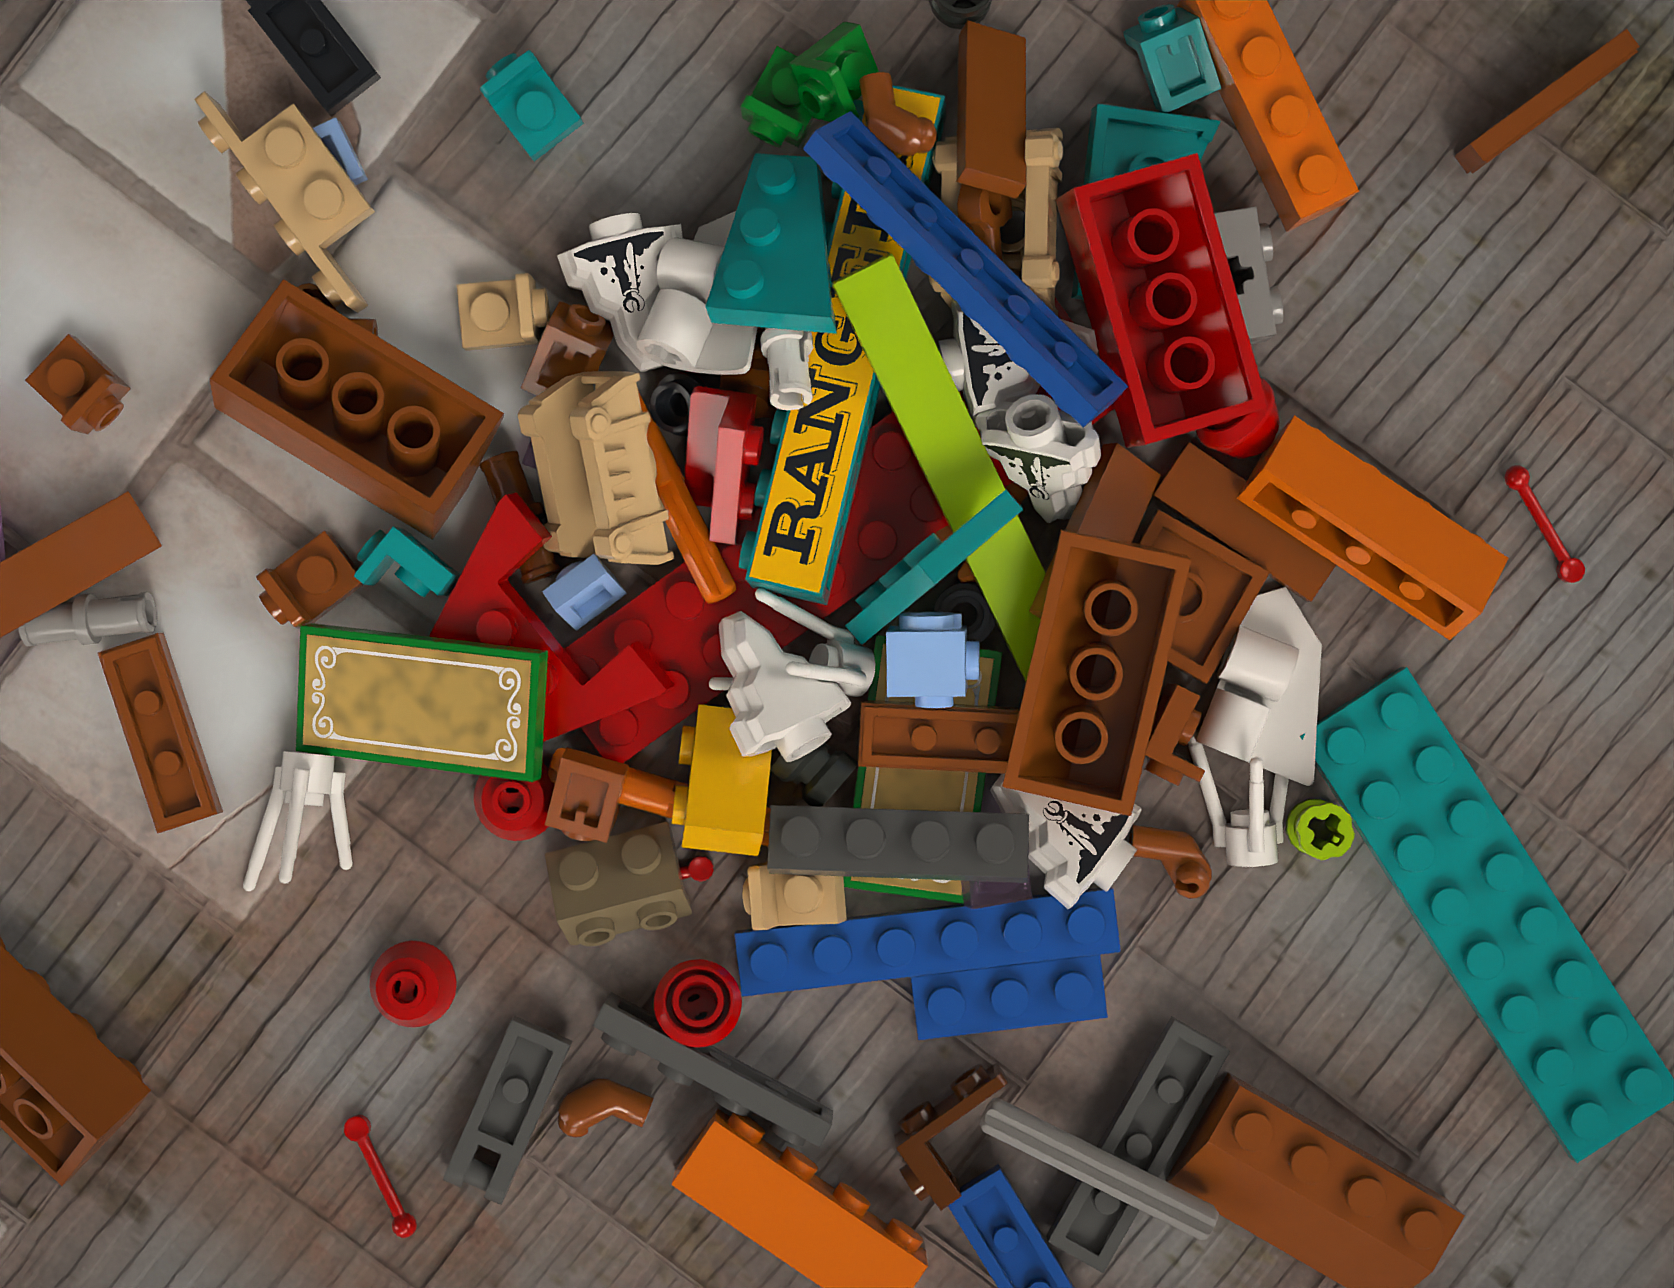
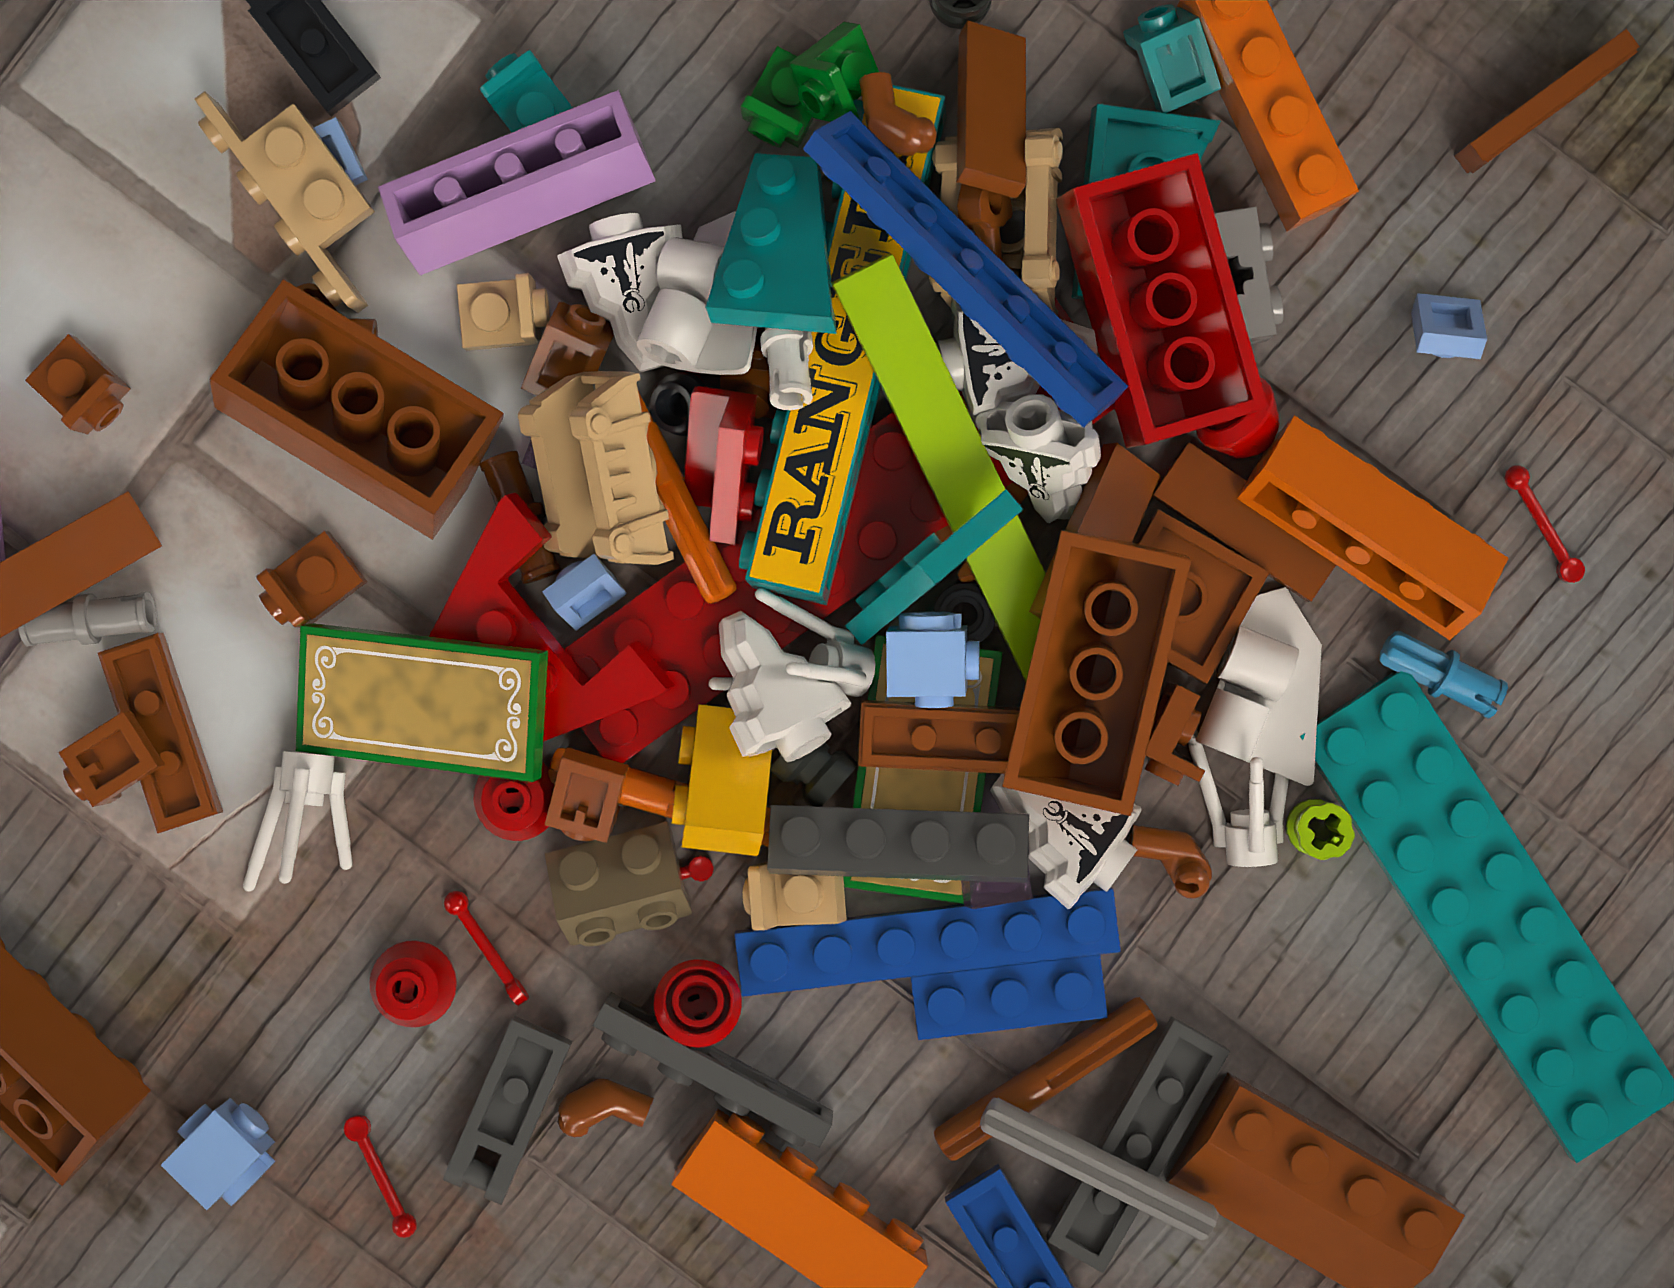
(109, 760): none -> dark orange bracket
(221, 1153): none -> light blue brick
(419, 565): teal bracket -> none
(457, 904): none -> red hinge
(516, 183): none -> lavender brick
(925, 1168): reddish brown bracket -> none
(1051, 1074): none -> dark orange axle
(1443, 673): none -> dark azure axle
(1448, 326): none -> light blue plate

